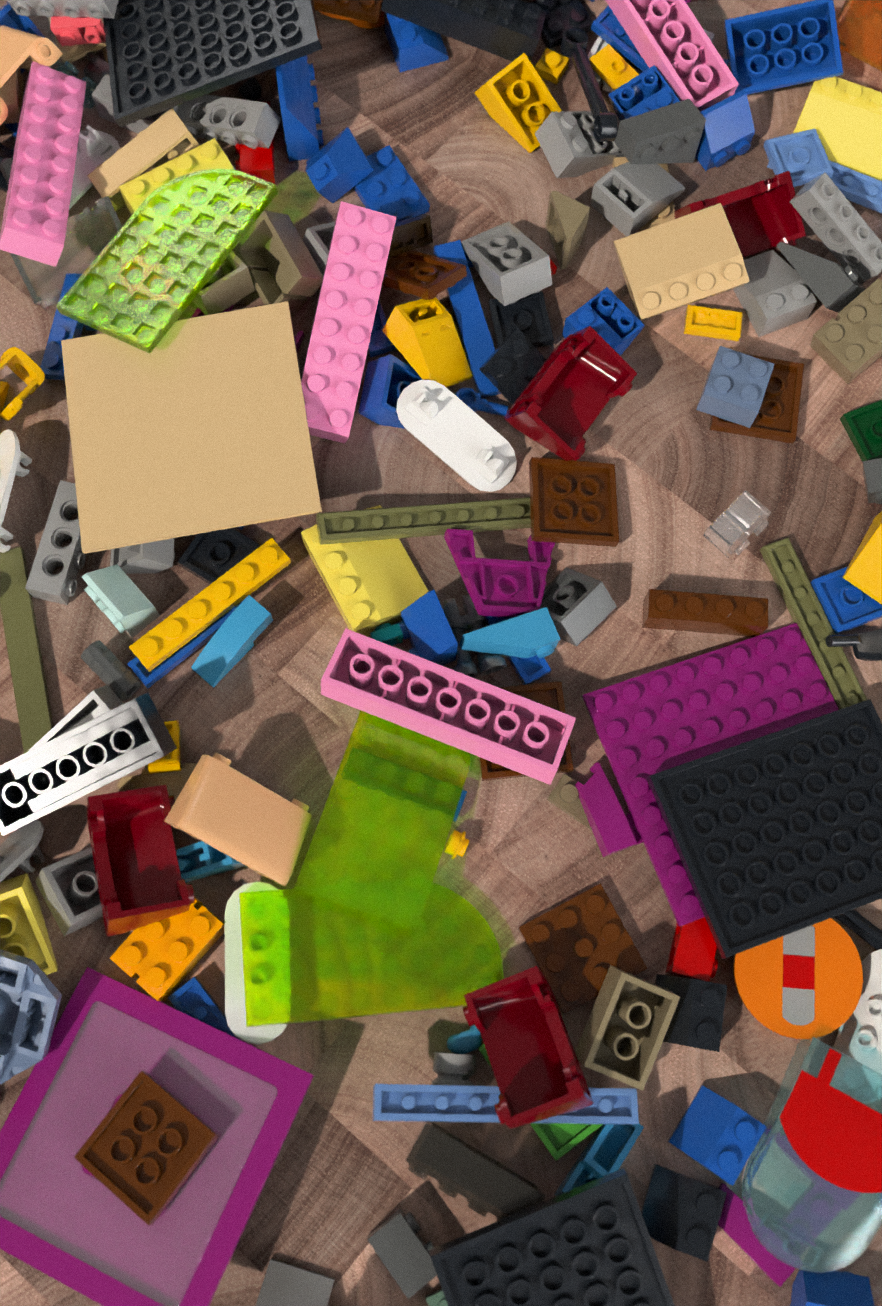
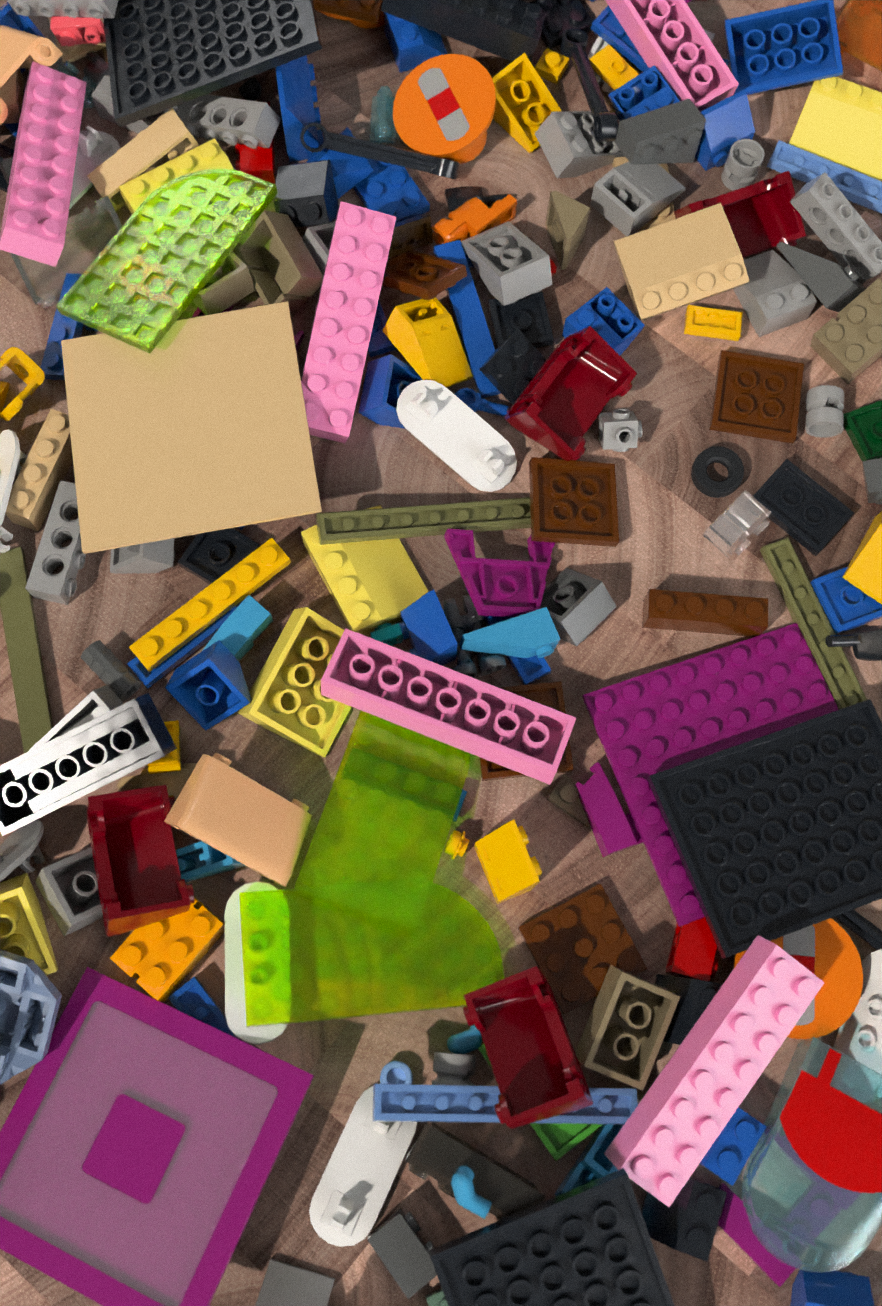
(41, 473): none -> tan brick
(120, 599): light aqua slope -> none
(146, 1147): reddish brown plate -> none
(210, 685): none -> blue slope
(289, 685): none -> light yellow slope
(307, 193): none -> black slope
(359, 1175): none -> white piece
(382, 124): none -> clear light blue hinge
(382, 153): none -> black piece
(396, 1073): none -> light blue tile
(446, 107): none -> orange piece
(457, 196): none -> black piece
(465, 1192): none -> dark azure arm
(473, 218): none -> orange plate
(507, 862): none -> yellow slope
(619, 430): none -> light grey brick
(713, 1070): none -> bright pink brick
(721, 455): none -> black tyre
(735, 386): sand blue brick -> none
(742, 164): none -> light grey wheel
(800, 155): medium blue tile -> none
(802, 507): none -> black plate
(824, 411): none -> light grey wheel

